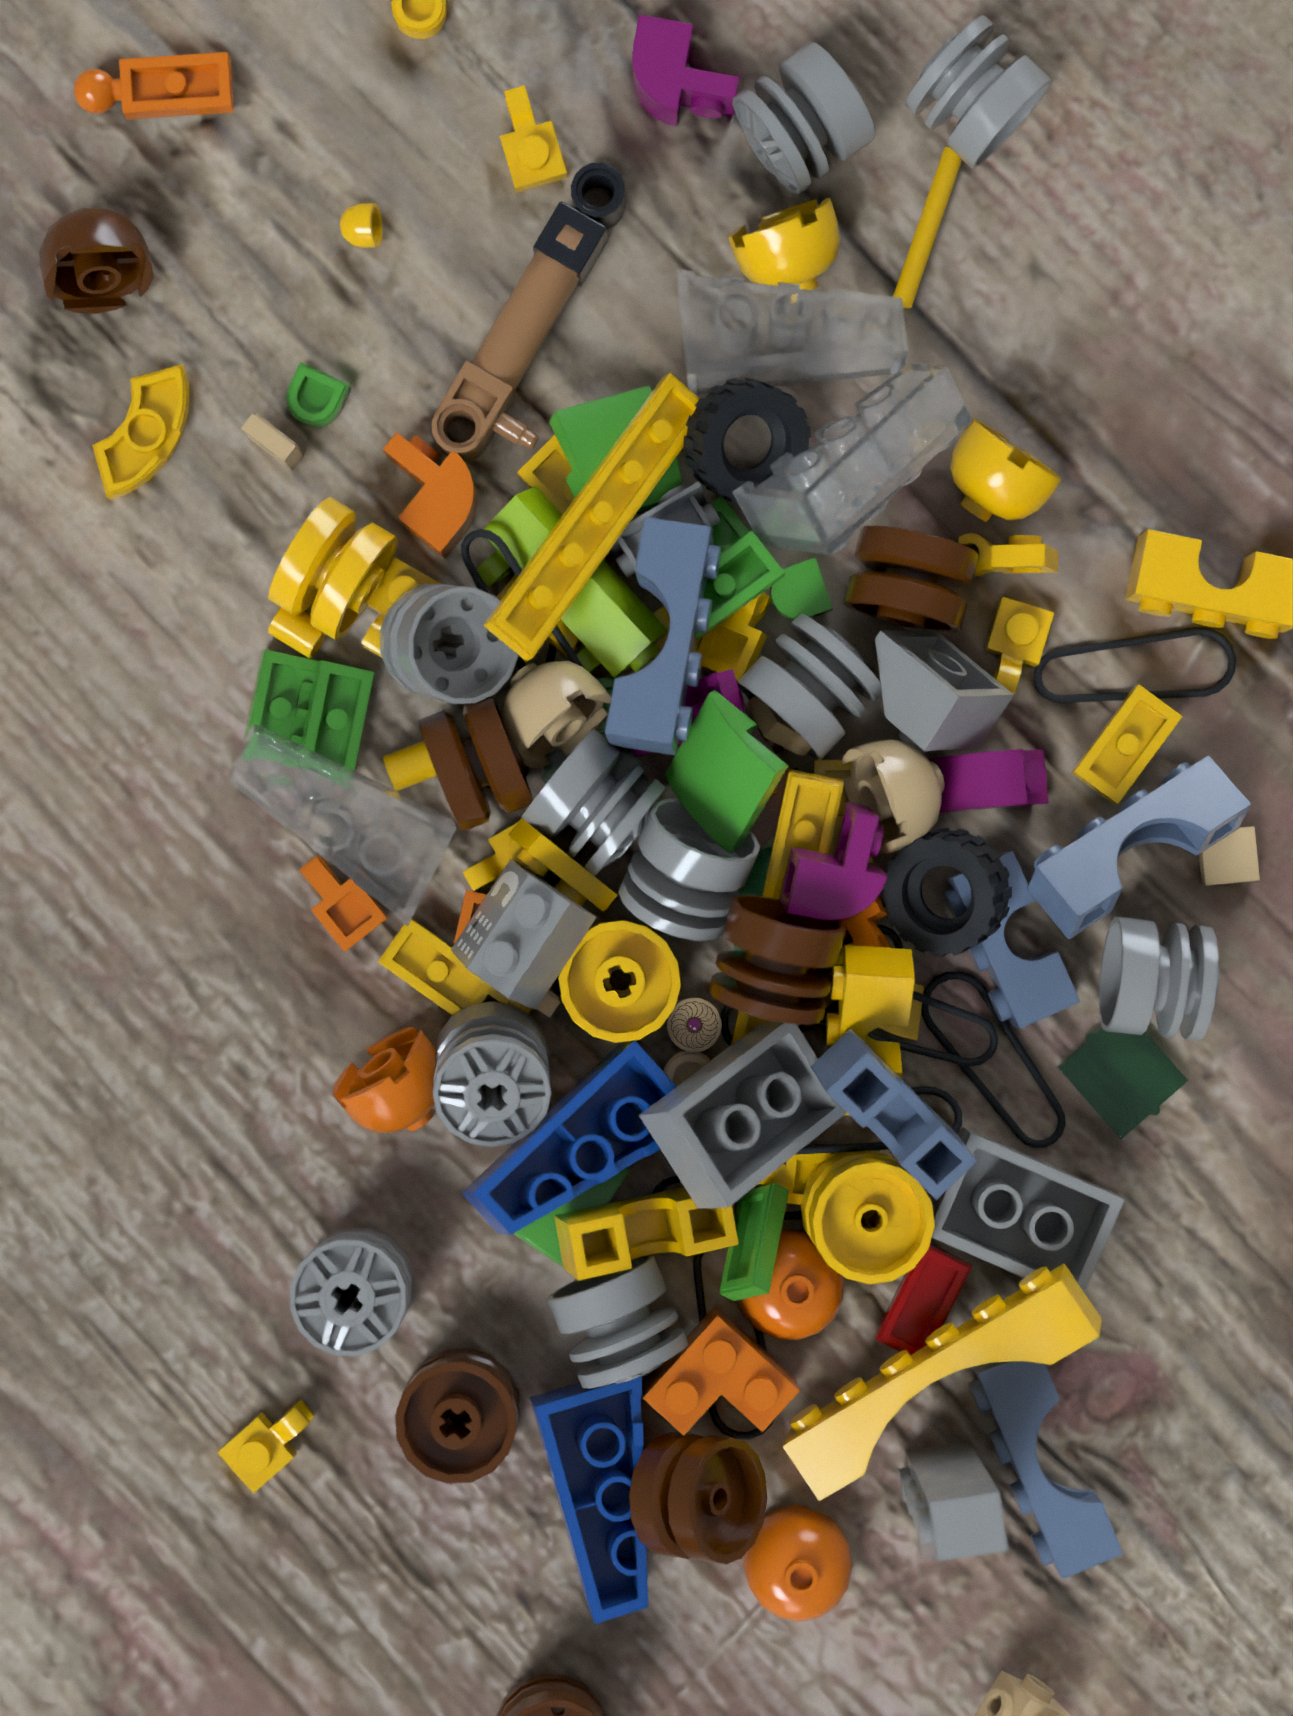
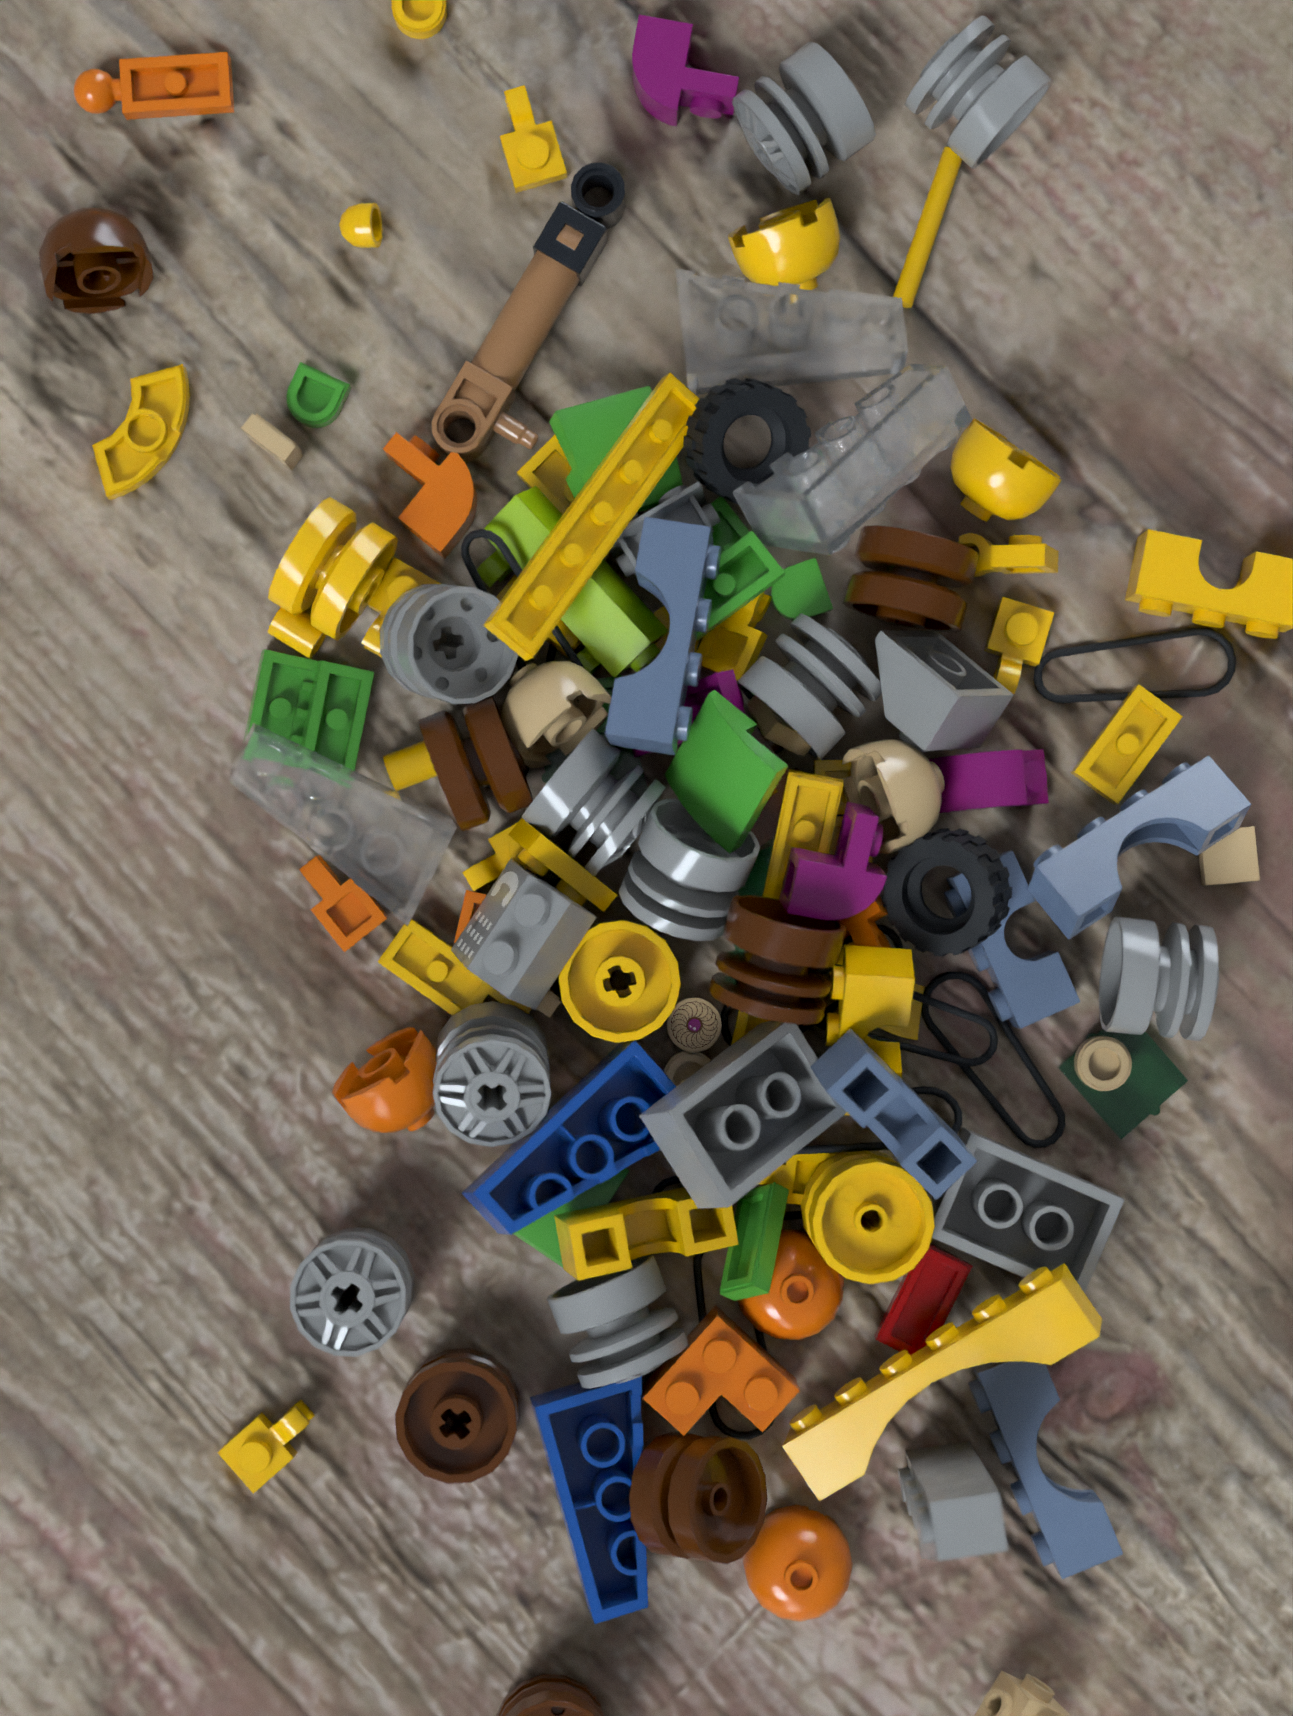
(1102, 1063): none -> tan tile

